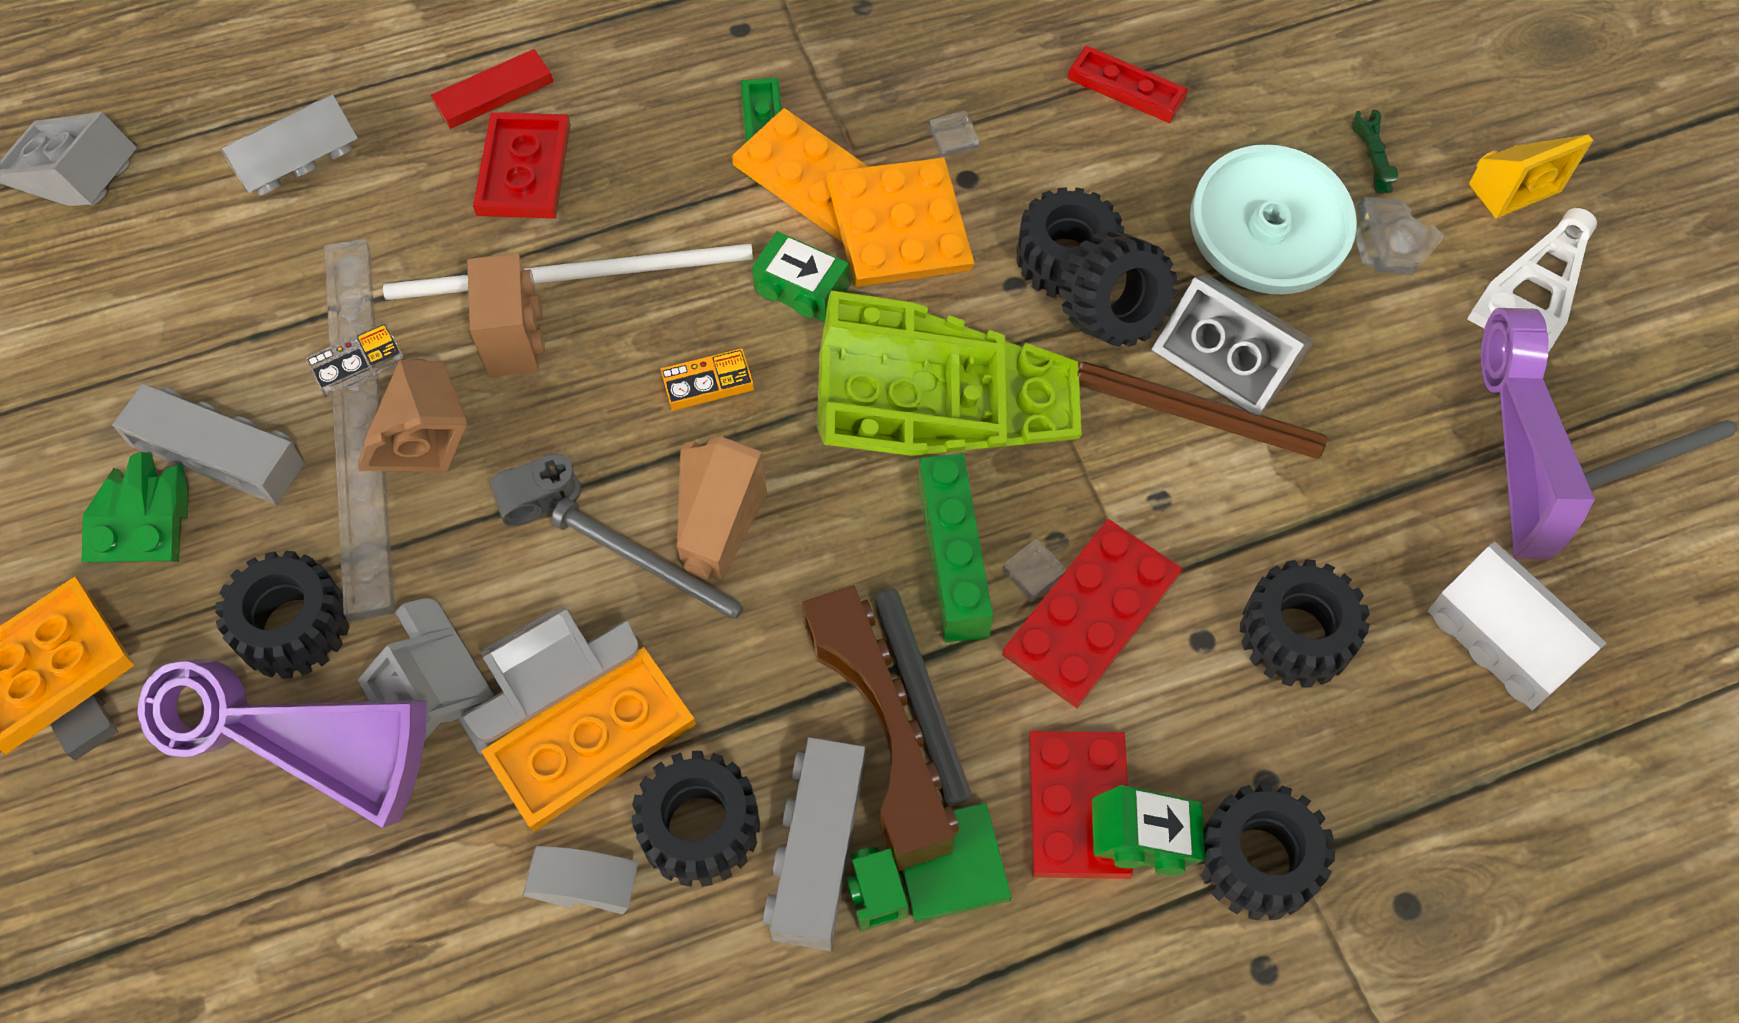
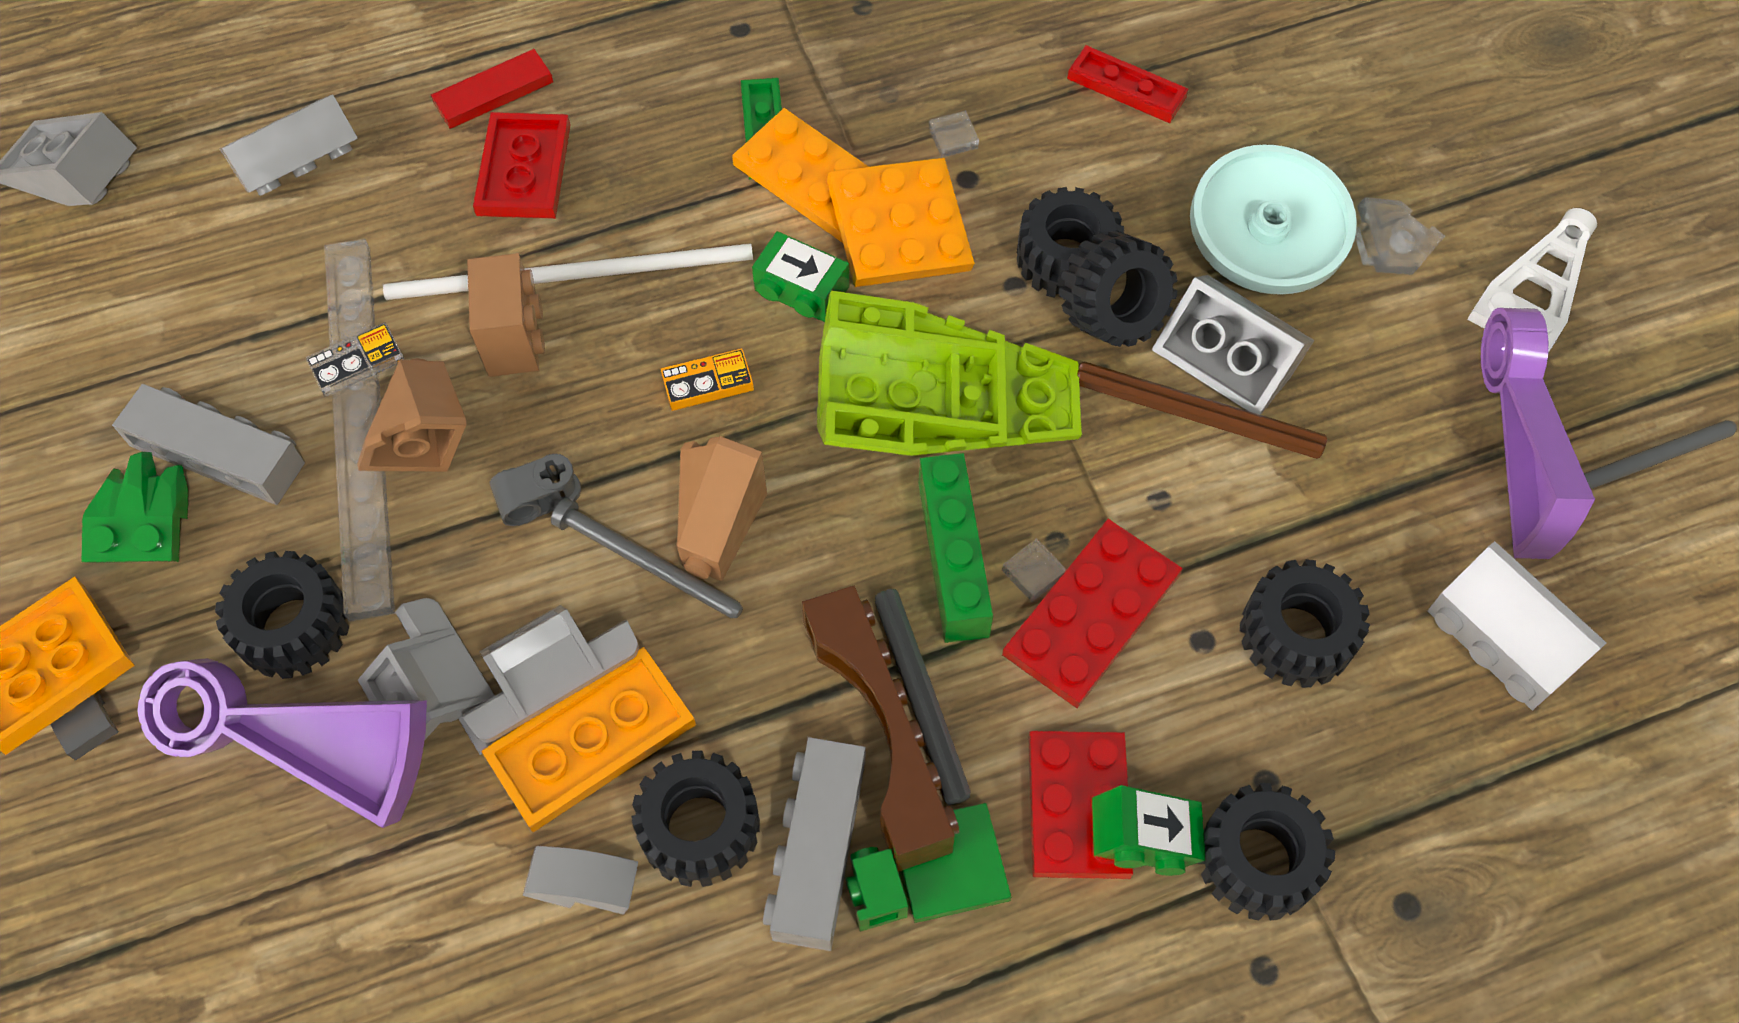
(1369, 133): dark green piece -> none
(1527, 173): yellow slope -> none

